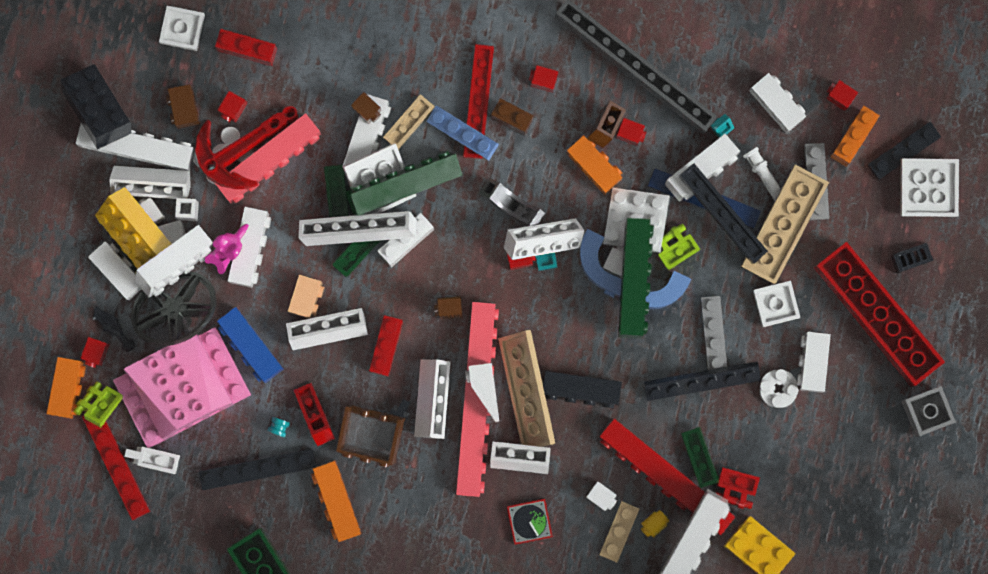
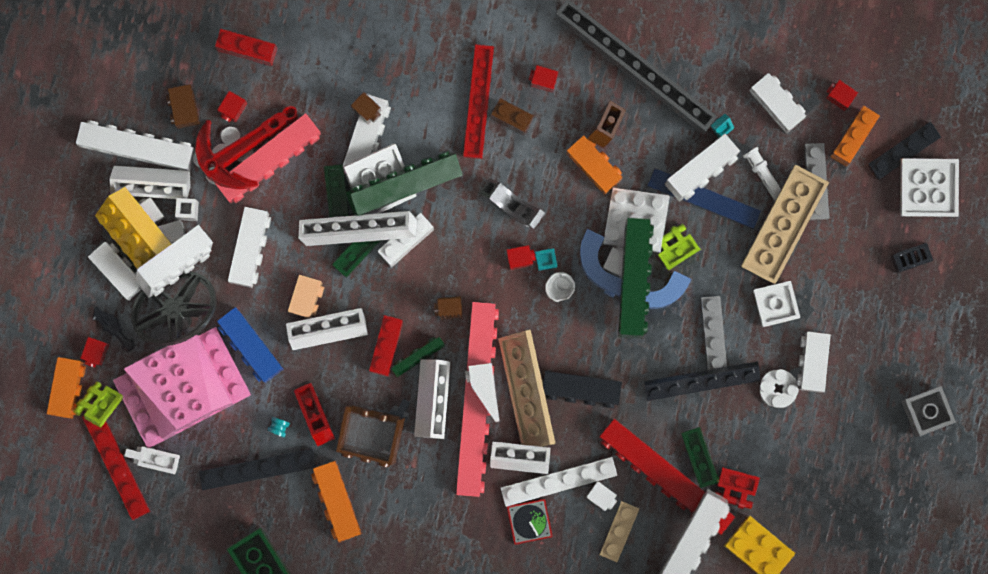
(96, 106): black brick -> none
(181, 28): white plate -> none
(226, 249): dark pink animal -> none
(403, 365): none -> dark green plate
(409, 121): tan plate -> none
(462, 133): medium blue plate -> none
(543, 238): white brick -> none
(559, 481): none -> white plate
(560, 286): none -> white hair
(631, 132): red brick -> none
(654, 524): yellow brick -> none
(723, 213): black plate -> none
(879, 315): red brick -> none

